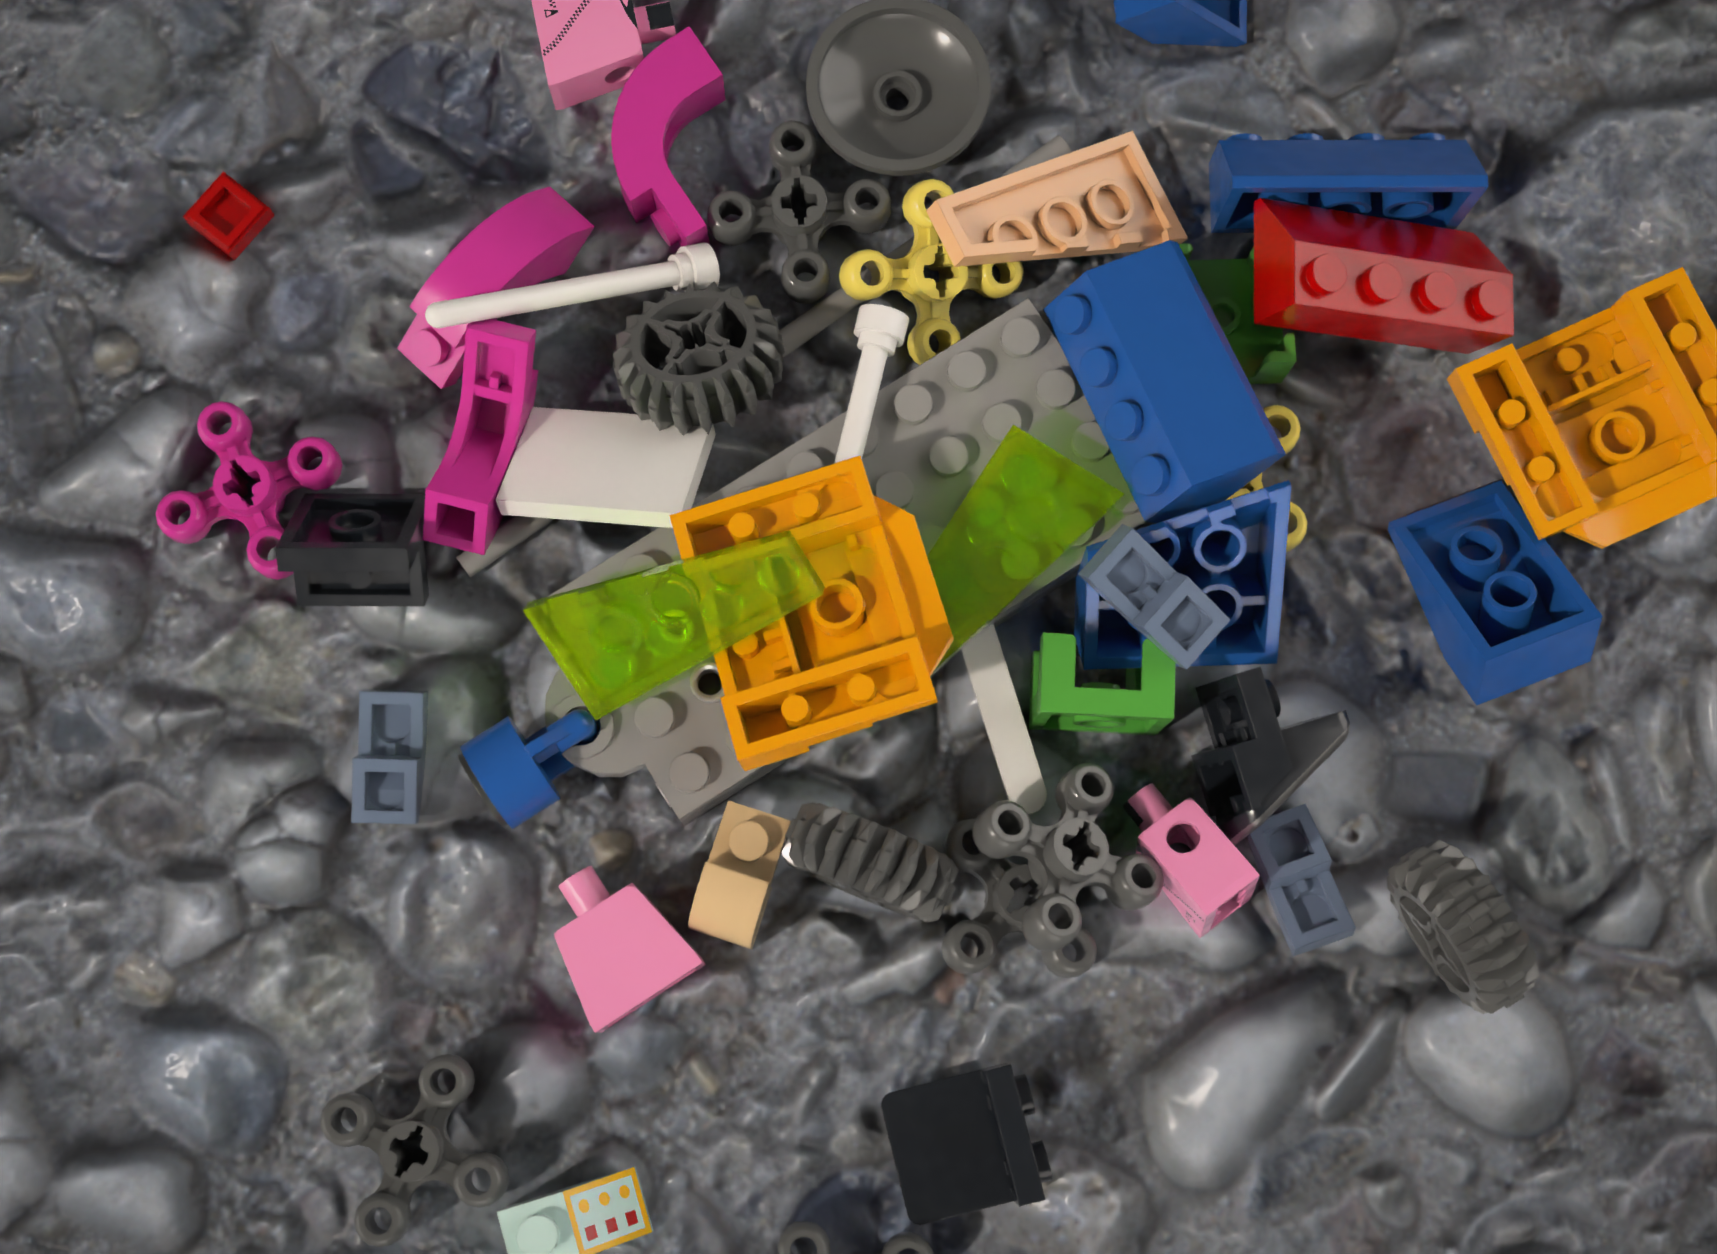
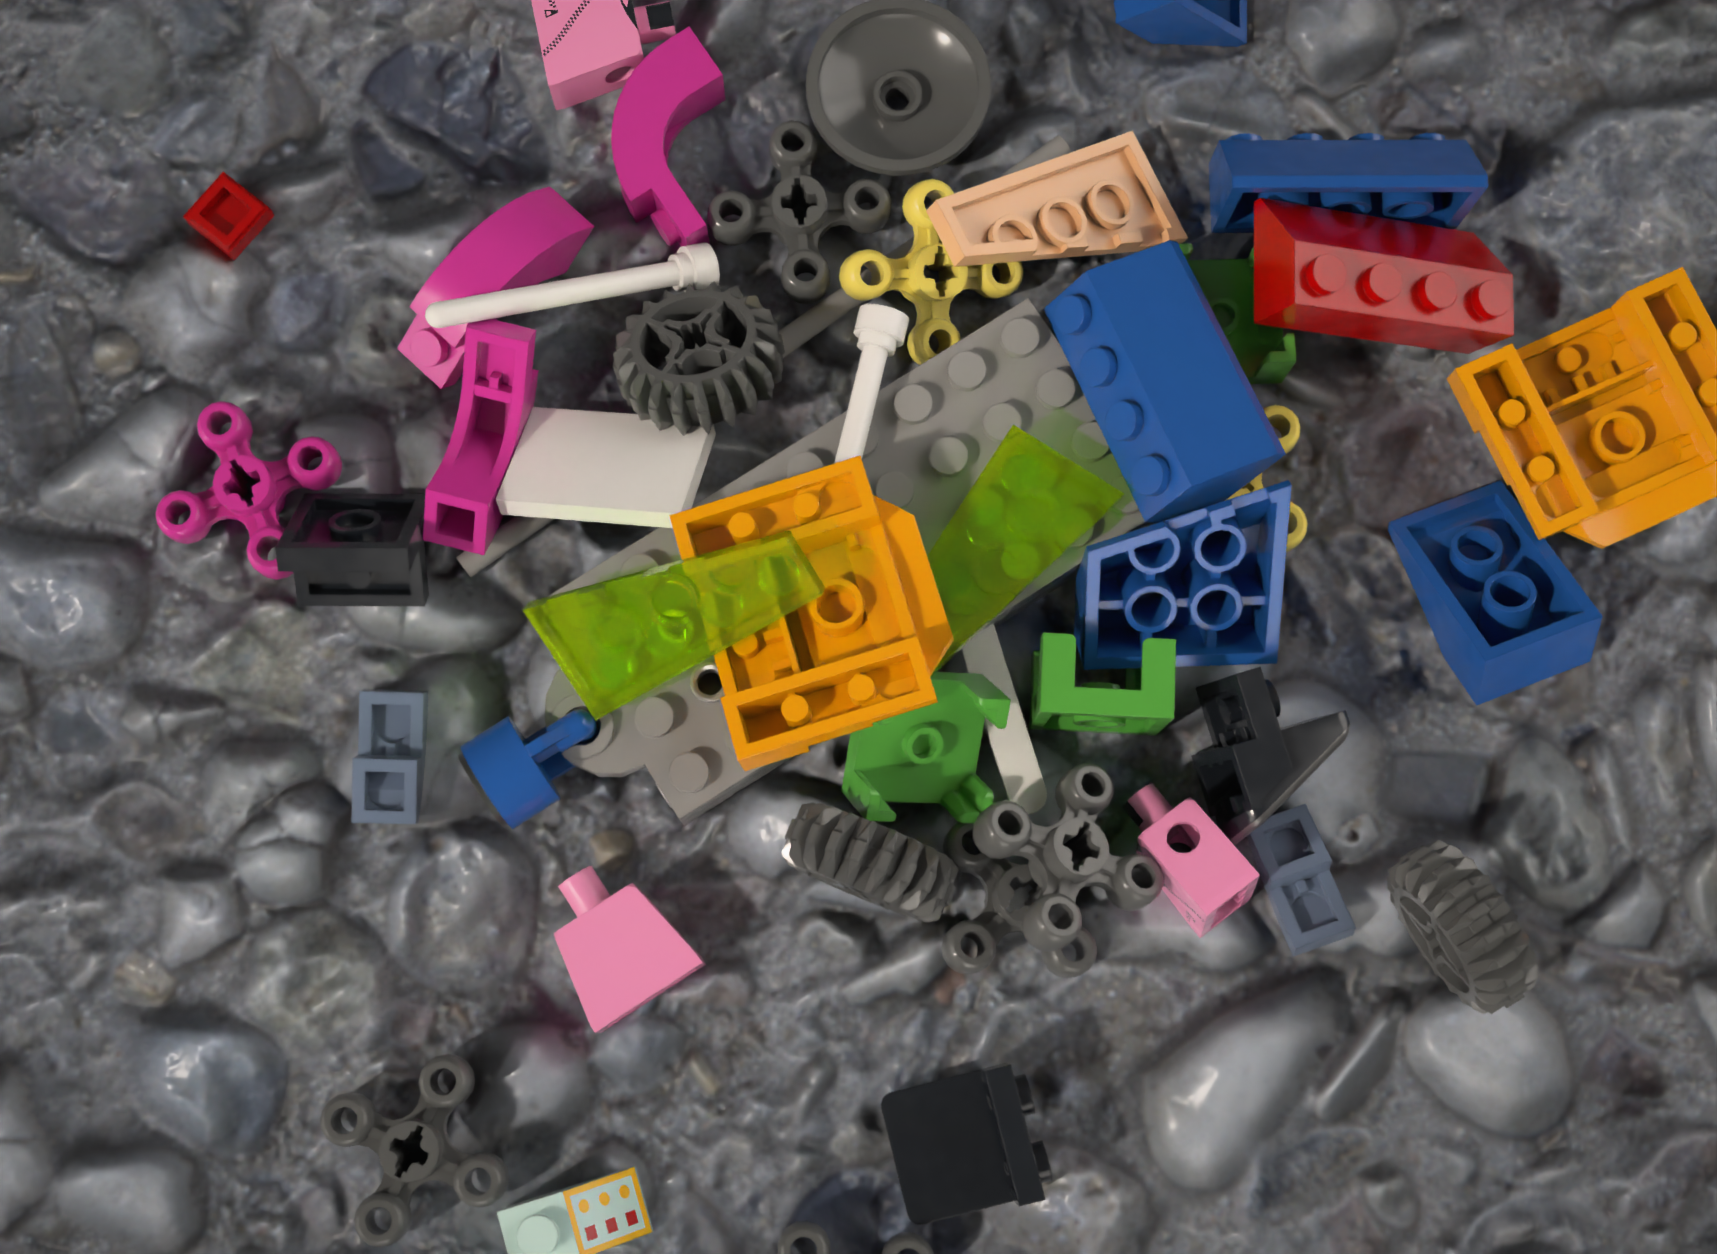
(738, 875): tan brick -> none
(927, 752): none -> bright green panel
(1154, 596): sand blue slope -> none

